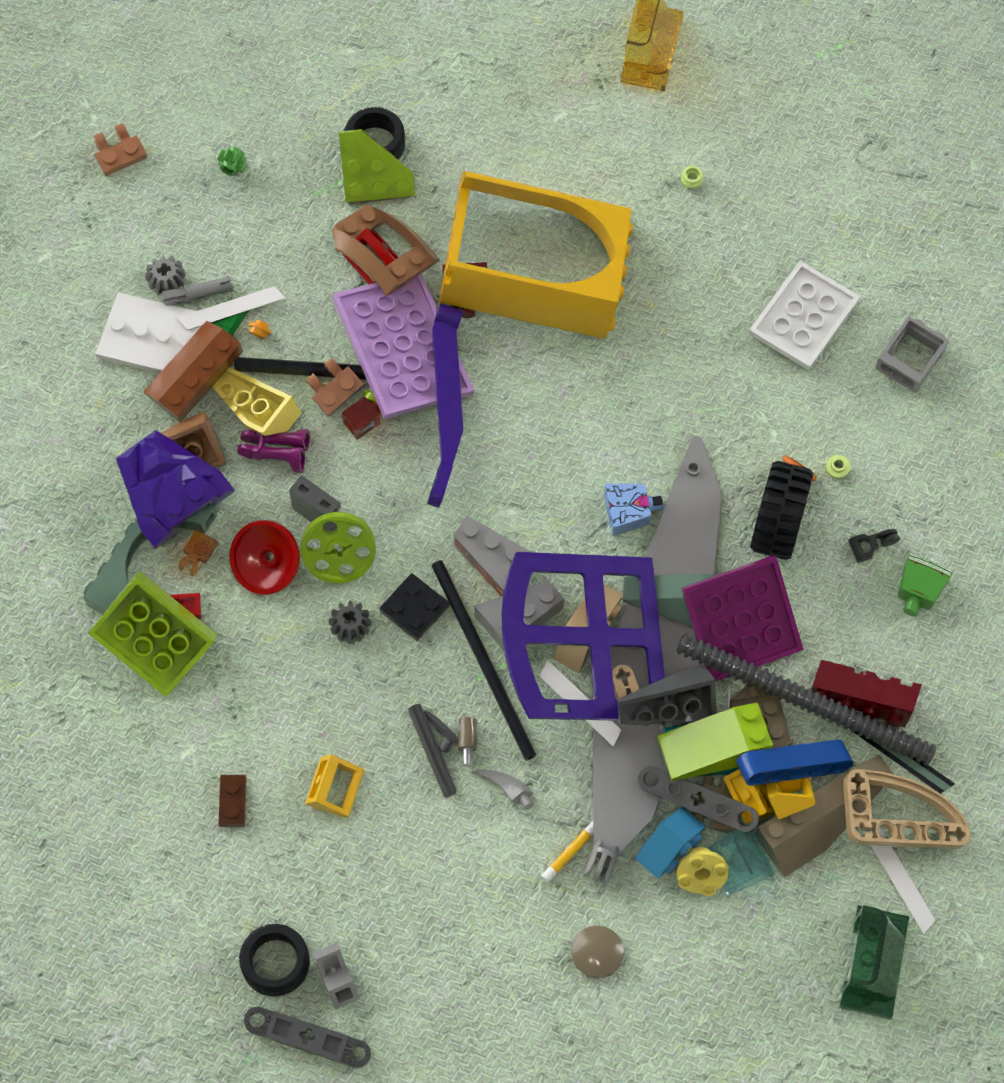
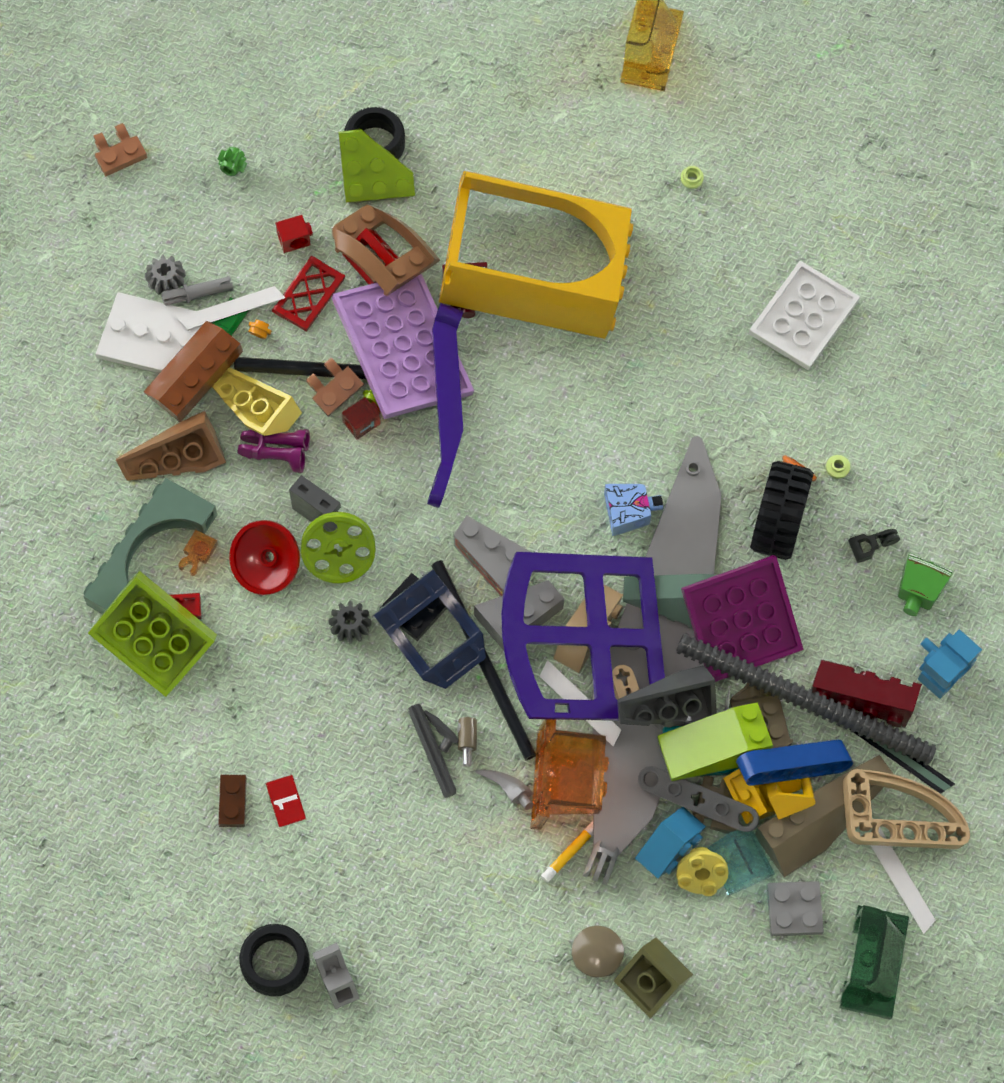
(168, 485): dark purple wedge -> none
(285, 800): none -> red sticker
(293, 233): none -> red brick
(315, 309): none -> red window
(322, 782): yellow tile -> none
(326, 1044): dark grey piece -> none
(410, 603): none -> dark blue wedge
(567, 773): none -> clear orange windscreen
(653, 977): none -> olive slope
(795, 908): none -> light grey plate
(903, 373): light grey window -> none
(948, 662): none -> dark azure brick

